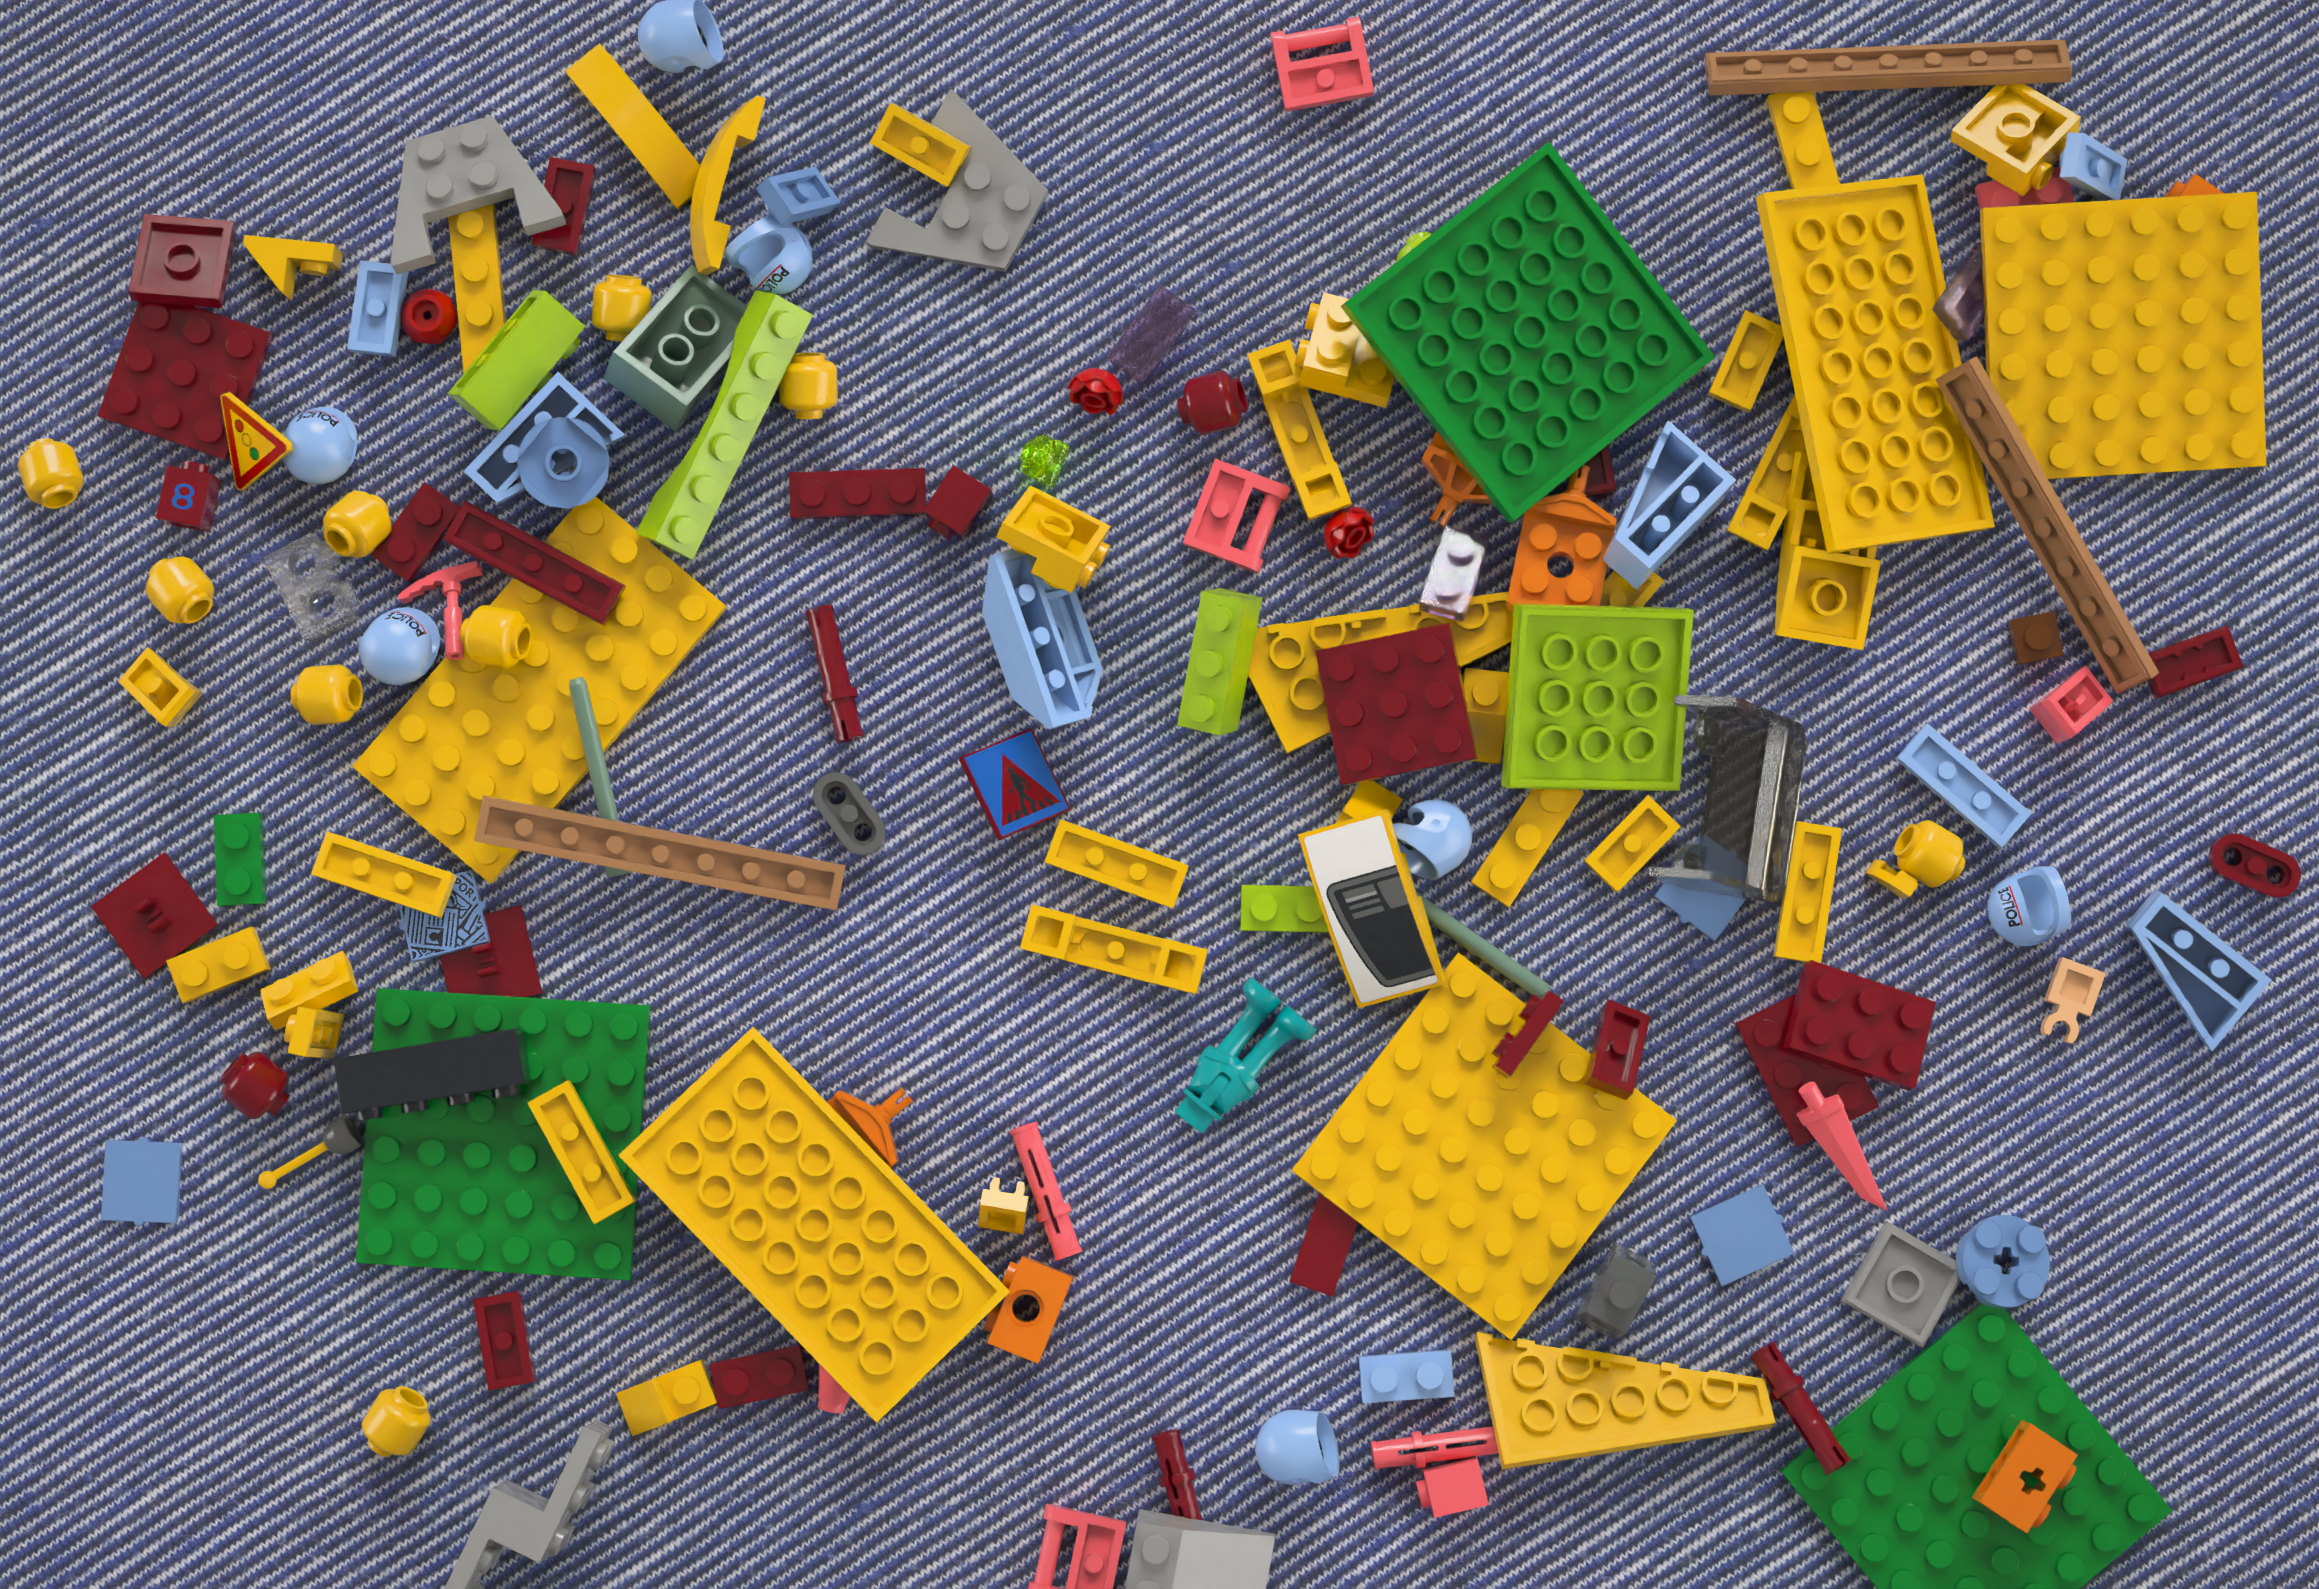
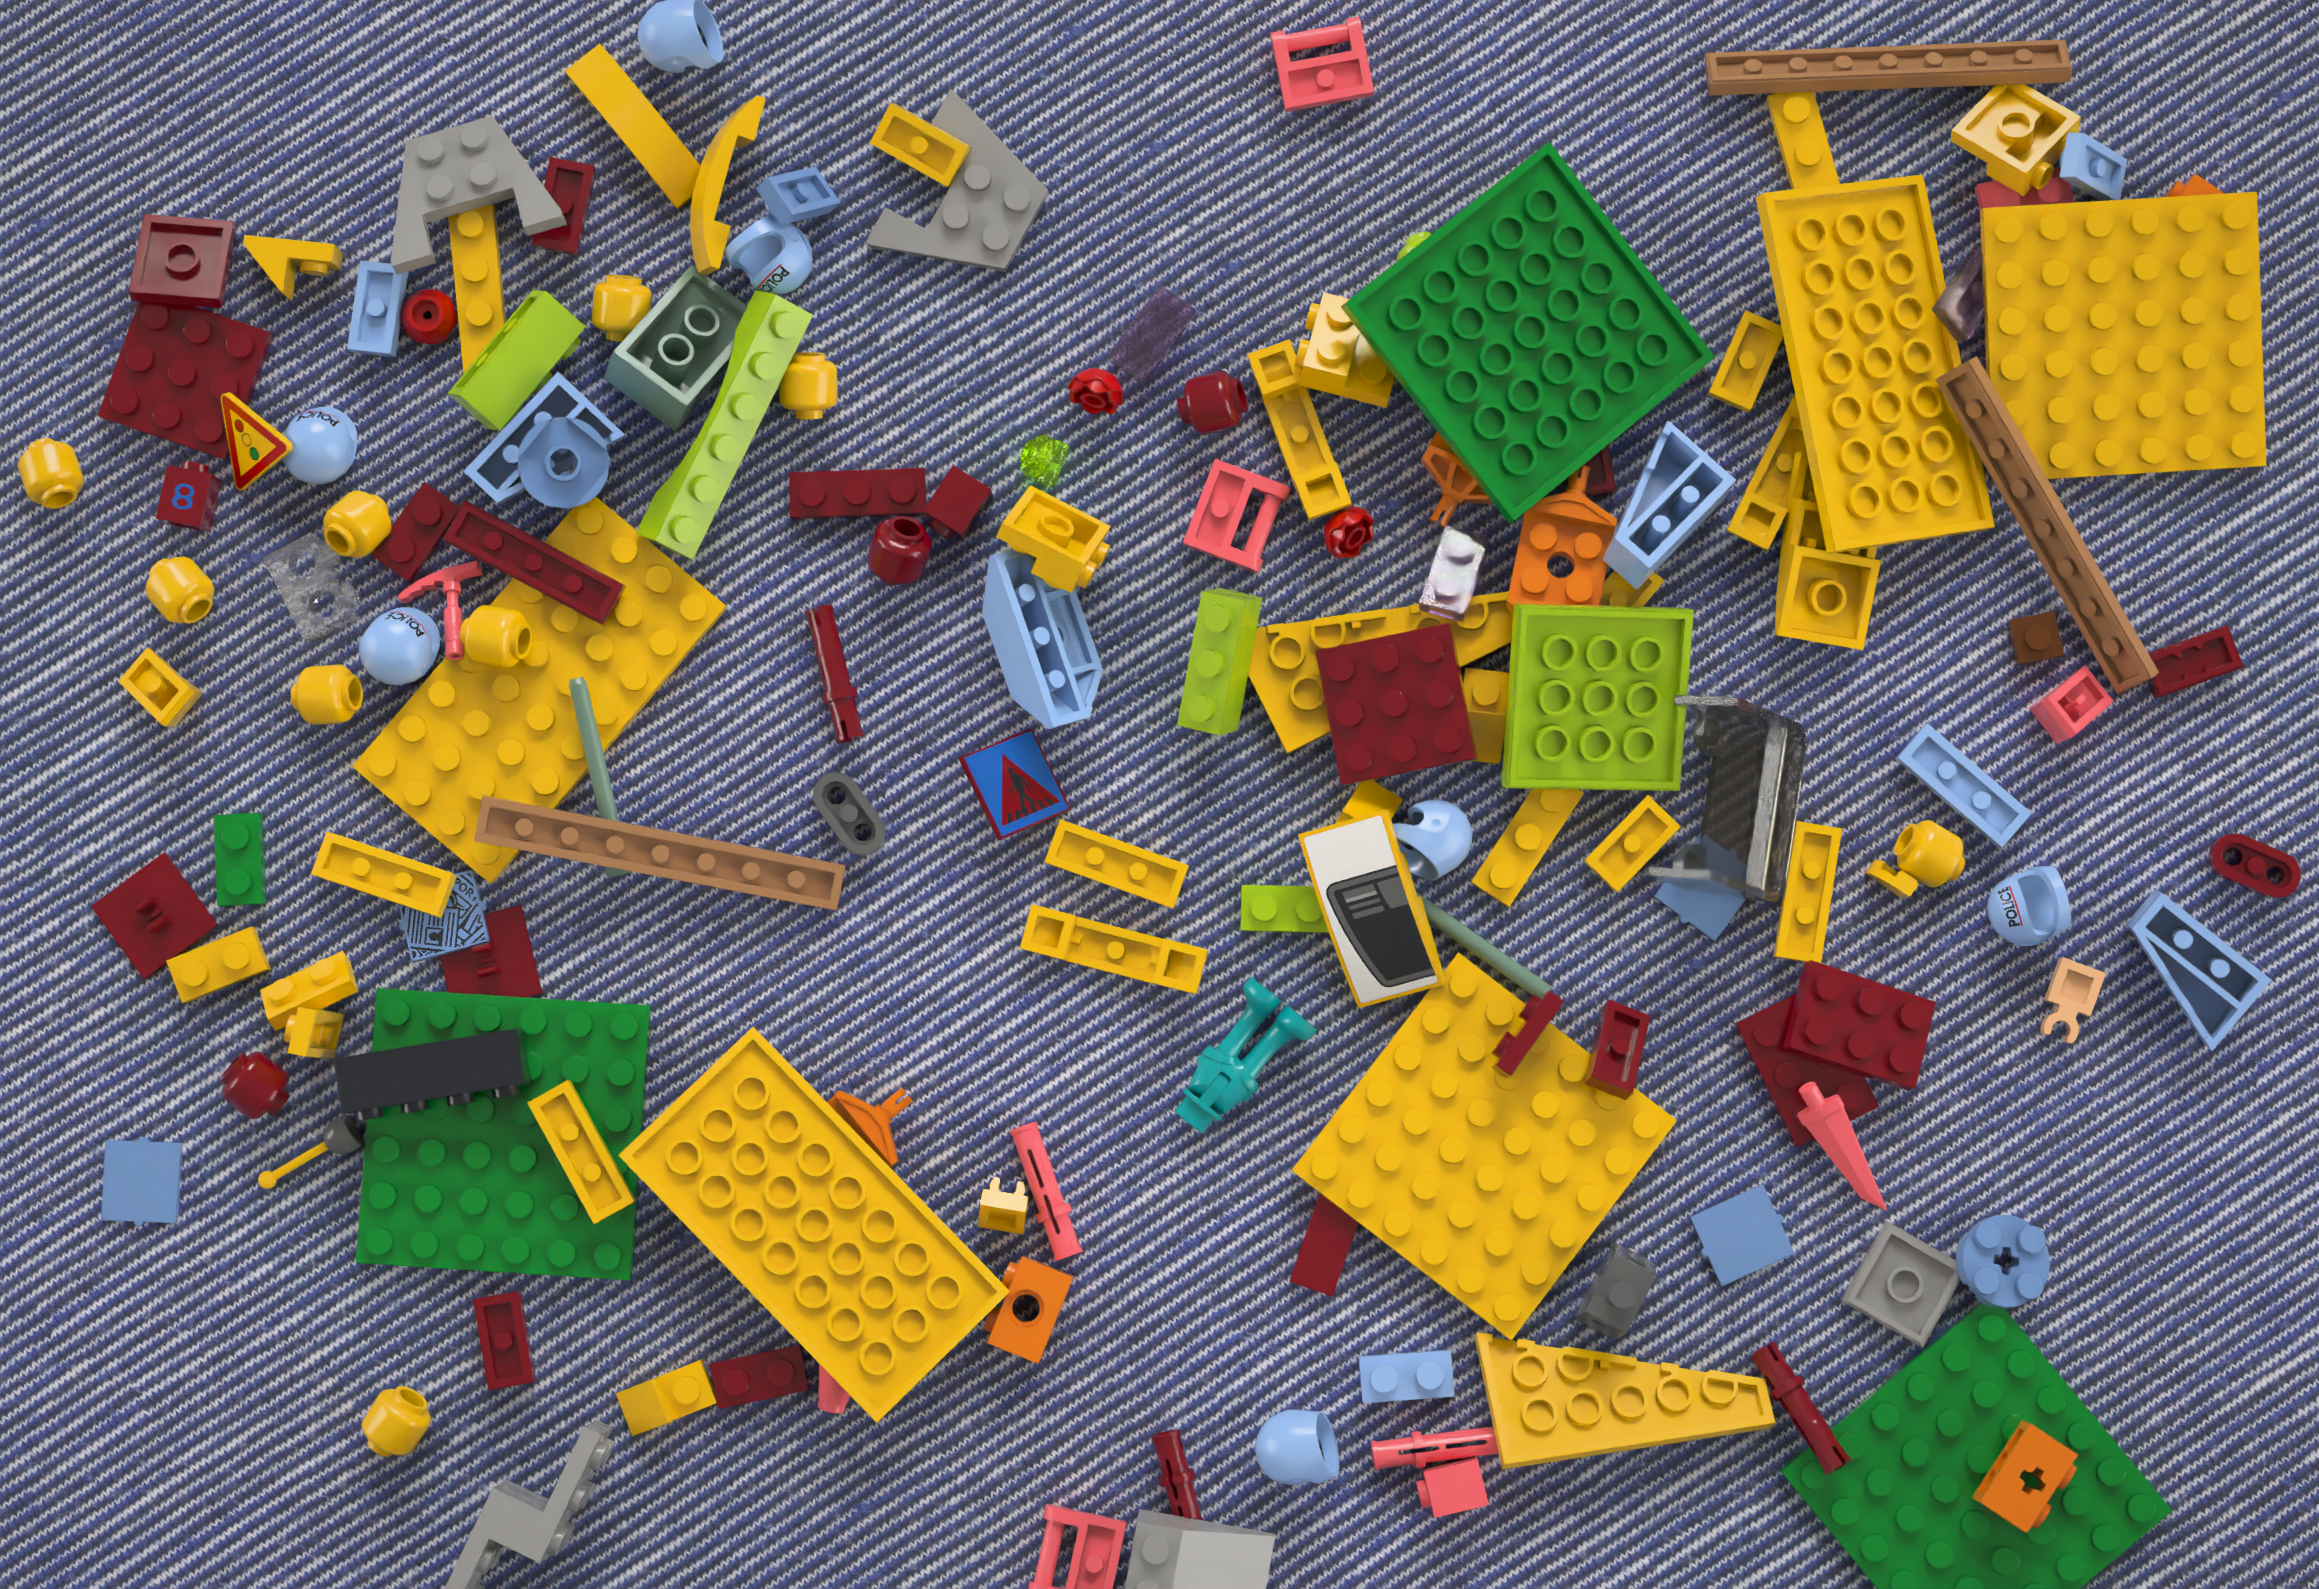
(899, 550): none -> dark red head

